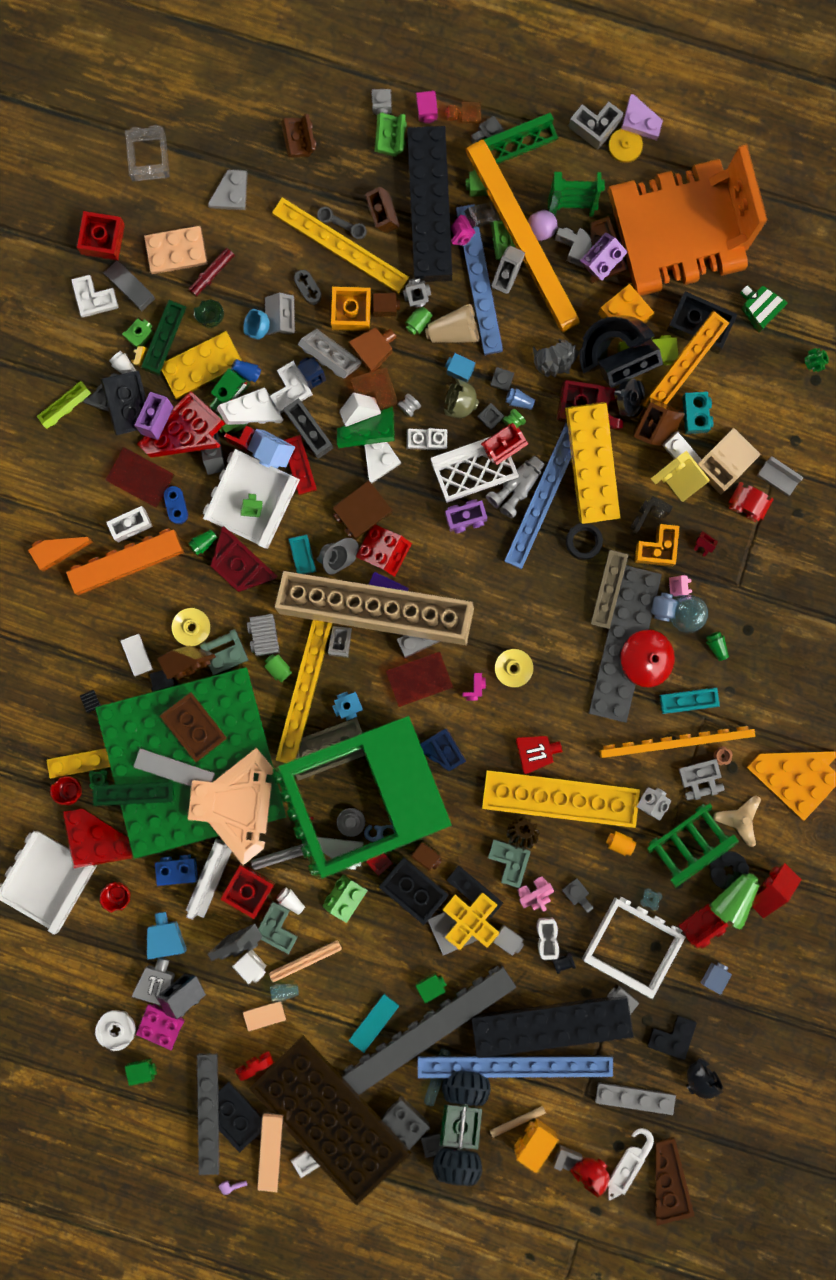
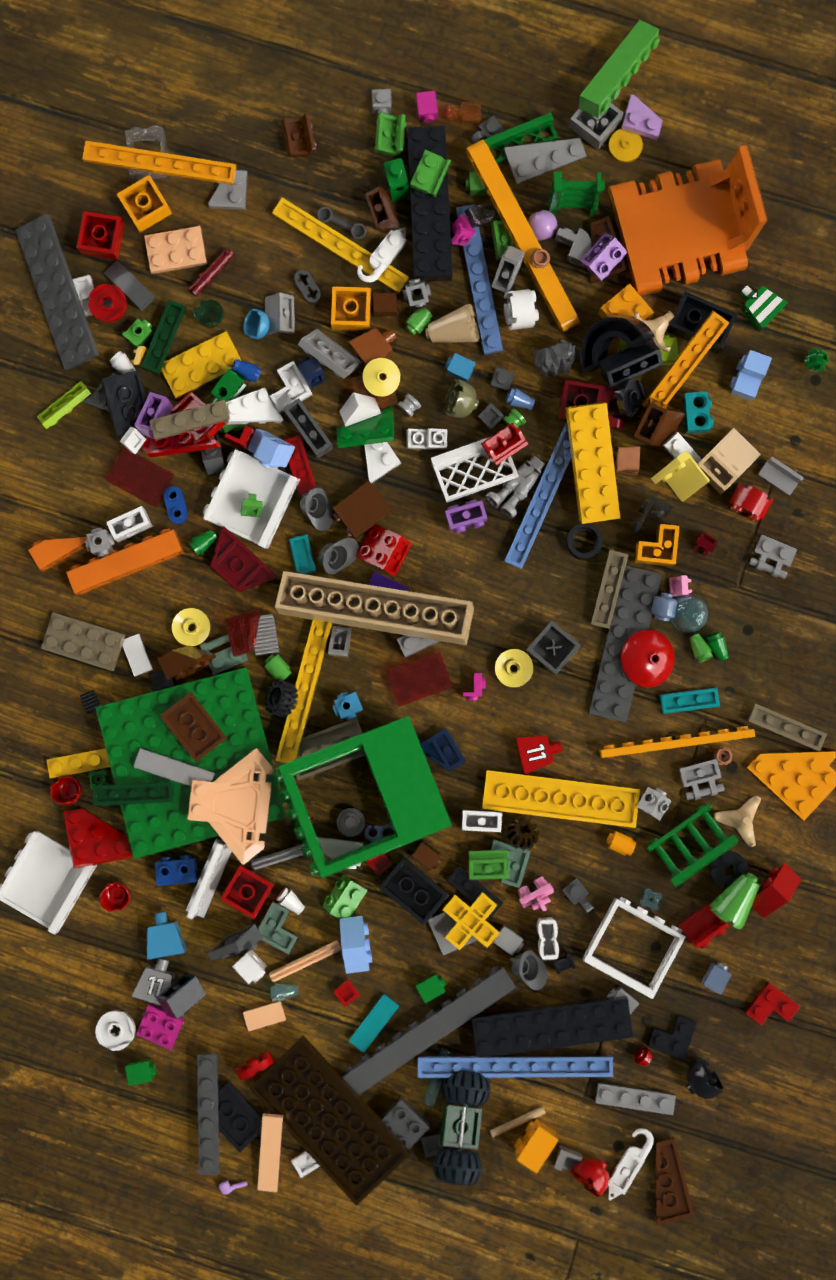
(57, 292): none -> dark grey plate
(83, 641): none -> dark tan plate
(106, 544): none -> light grey brick
(117, 308): none -> red plate
(133, 440): none -> white plate
(144, 203): none -> light orange brick
(159, 162): none -> light orange plate
(190, 420): none -> dark tan plate
(243, 632): none -> clear red wing
(281, 698): none -> black tyre
(317, 508): none -> dark grey piece
(346, 993): none -> red plate
(355, 944): none -> light blue brick
(371, 377): none -> light yellow dish
(384, 254): none -> white plate
(395, 178): none -> green torso
(430, 173): none -> bright green plate
(481, 820): none -> white brick
(488, 865): none -> bright green plate
(520, 309): none -> white brick
(529, 969): none -> dark grey piece
(539, 158): none -> light grey wing
(540, 258): none -> nougat plate
(553, 648): none -> dark grey brick
(619, 69): none -> bright green brick
(628, 460): none -> nougat piece
(643, 1056): none -> red plate
(658, 327): none -> tan piece
(701, 650): none -> bright green cone
(751, 371): none -> light blue brick
(768, 1000): none -> red plate
(775, 551): none -> light grey plate
(787, 727): none -> dark tan plate

